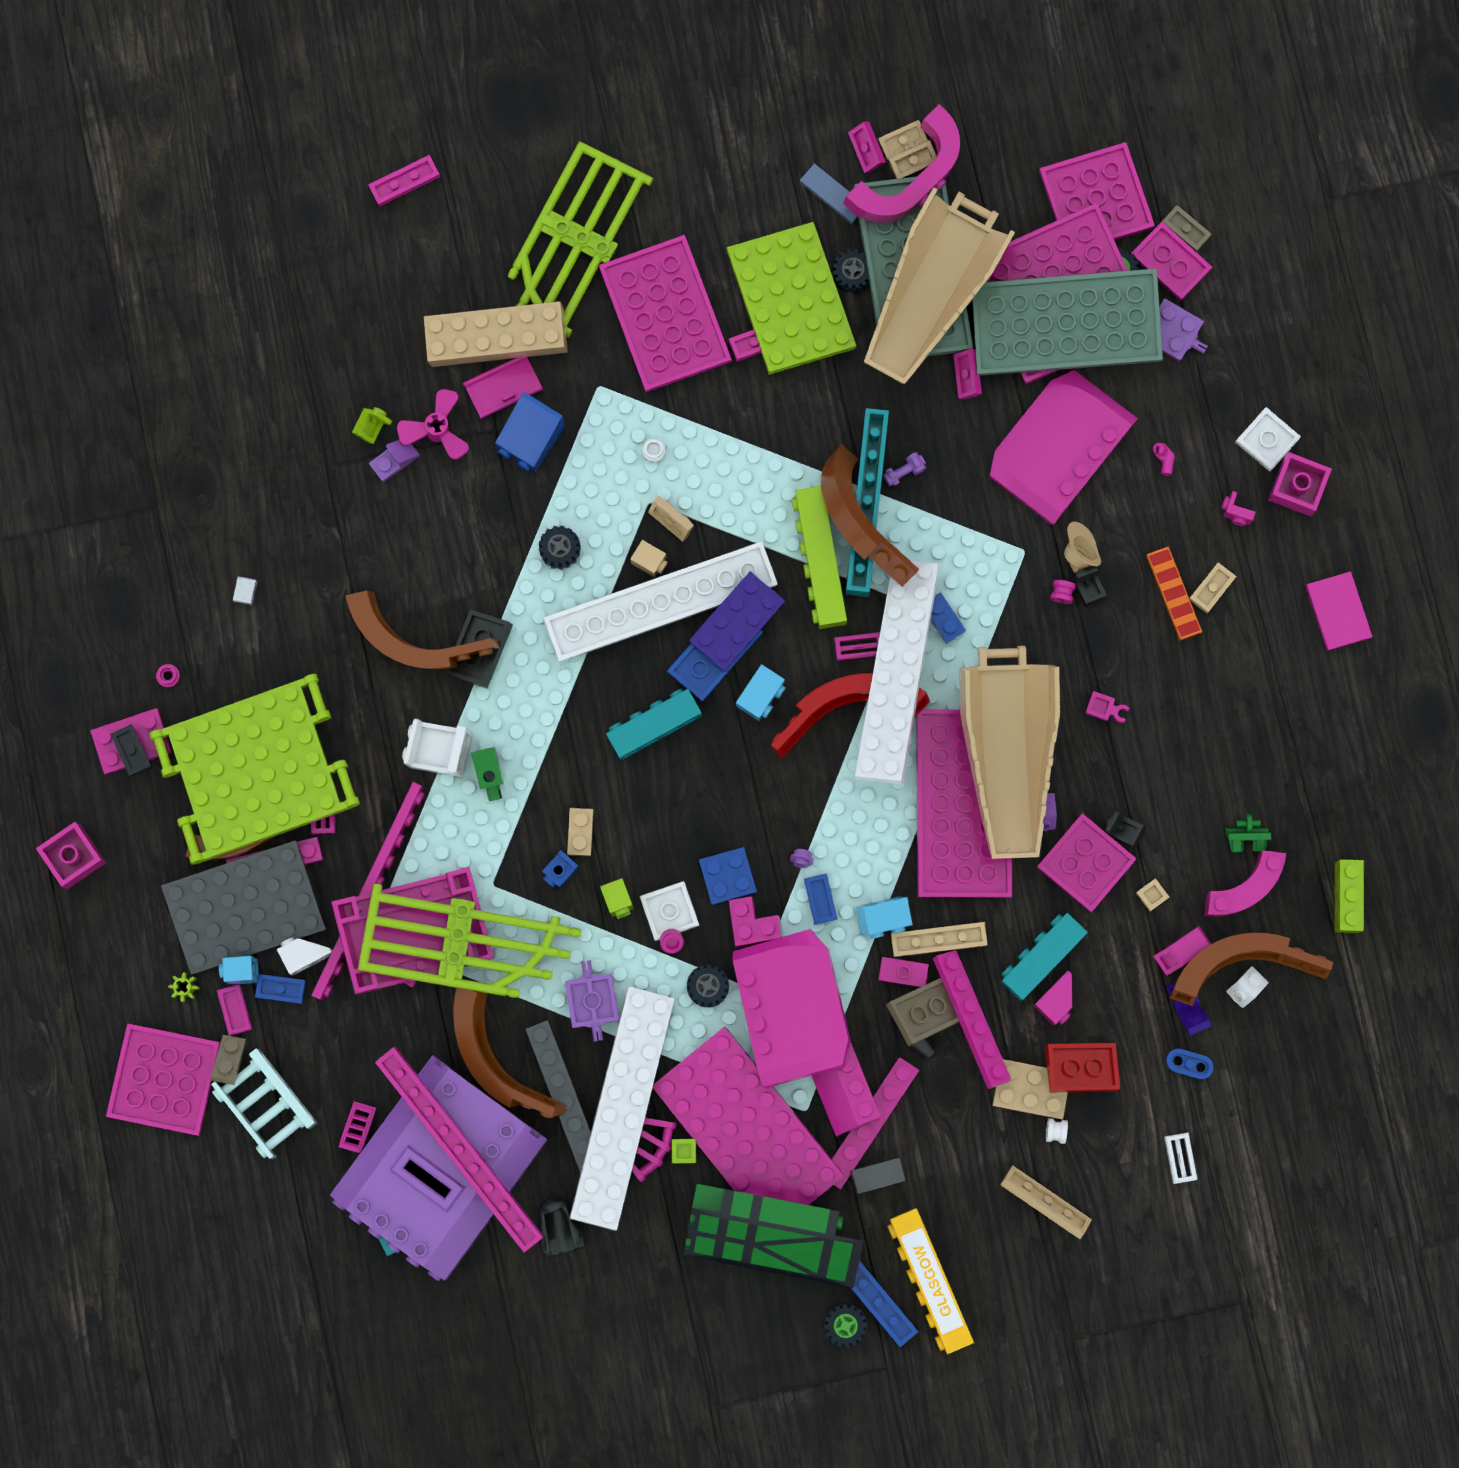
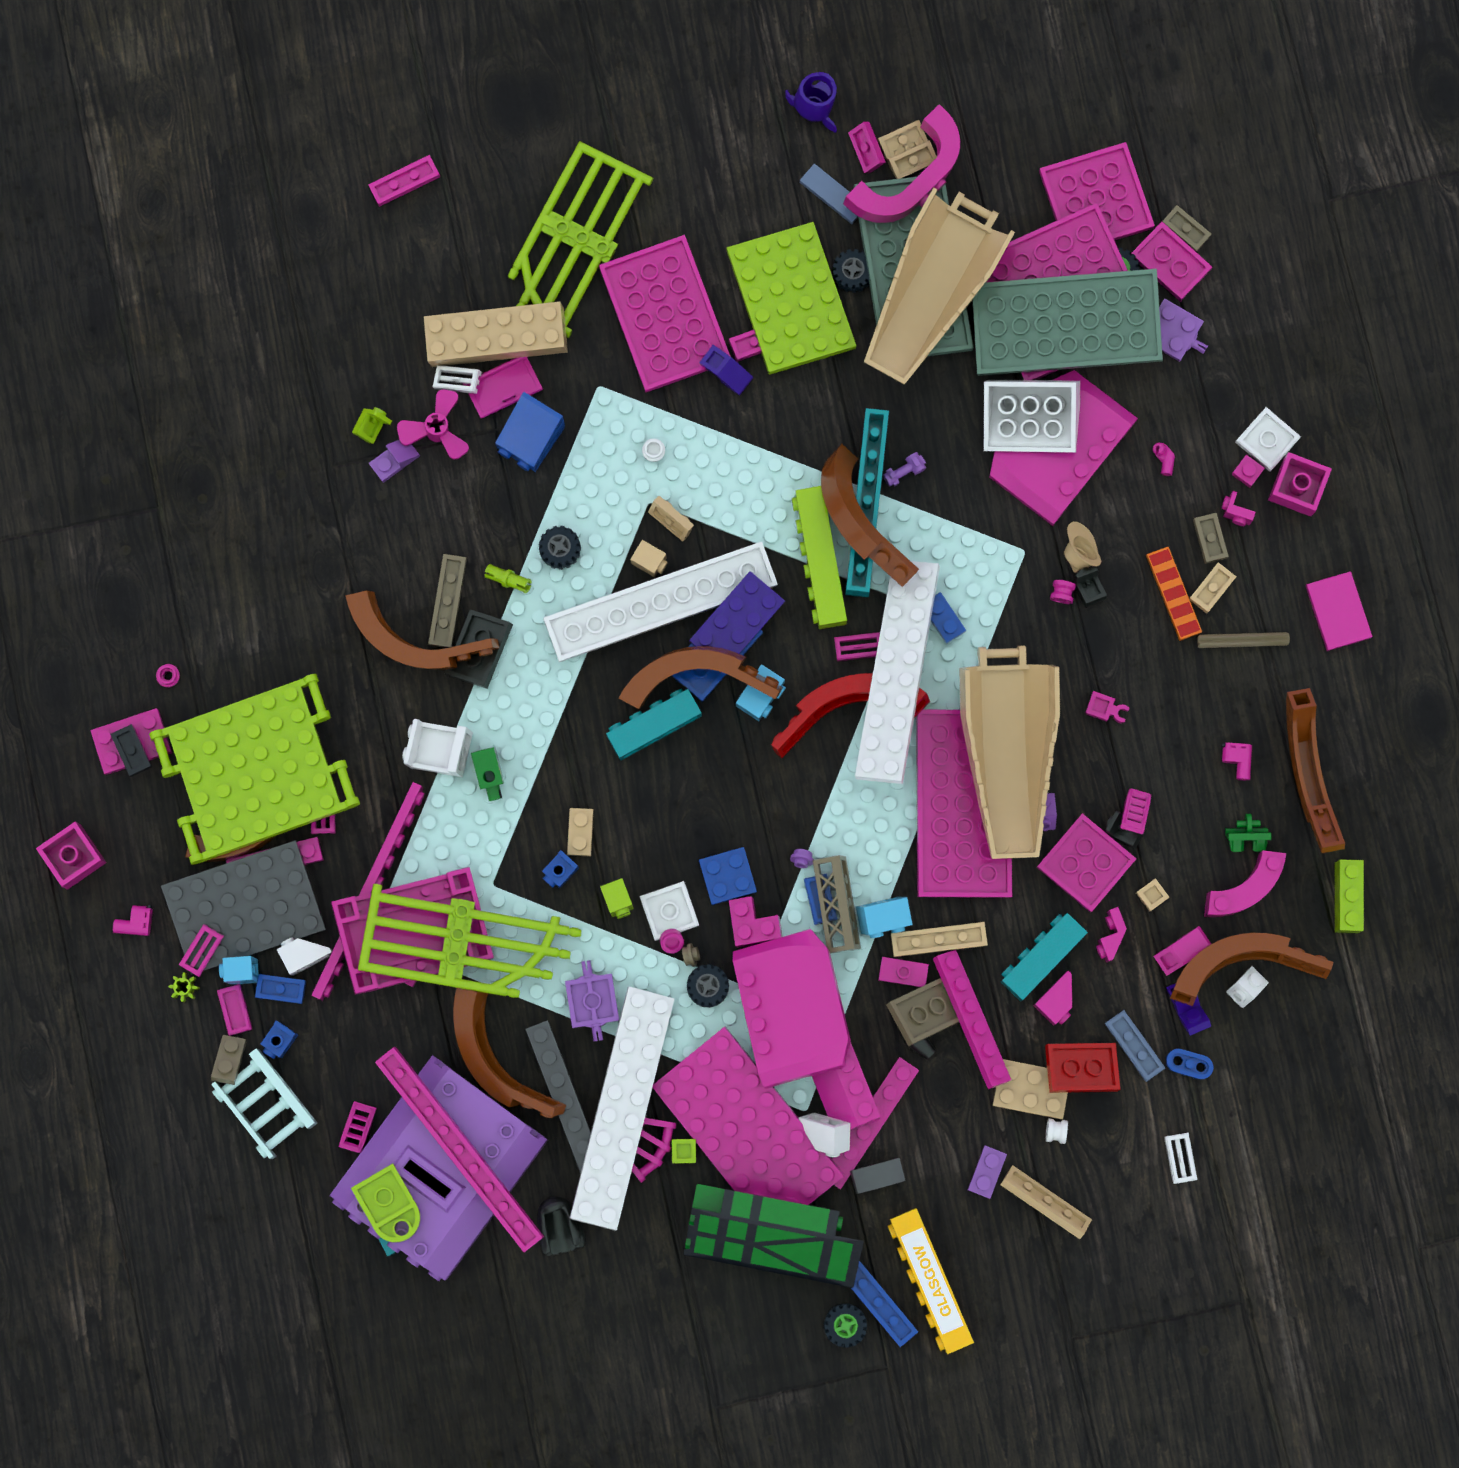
(138, 924): none -> dark pink piece
(163, 1079): dark pink plate -> none
(212, 932): none -> dark pink tile
(244, 590): flat silver piece -> none
(287, 1038): none -> blue brick
(387, 1202): none -> lime tile
(447, 601): none -> dark tan plate
(457, 388): none -> white tile
(508, 578): none -> lime pin
(690, 658): none -> dark orange arch
(690, 955): none -> dark tan plate
(726, 369): none -> dark purple slope
(815, 101): none -> dark purple piece
(827, 1133): none -> white slope
(845, 903): none -> dark tan fence
(966, 374): dark pink plate -> none
(987, 1172): none -> medium lavender plate
(1031, 415): none -> white slope
(1109, 945): none -> dark pink slope
(1134, 1045): none -> sand blue tile
(1136, 809): none -> dark pink slope
(1210, 538): none -> dark tan plate
(1240, 755): none -> dark pink piece
(1243, 640): none -> dark tan axle
(1248, 471): none -> dark pink plate
(1307, 770): none -> dark orange arch

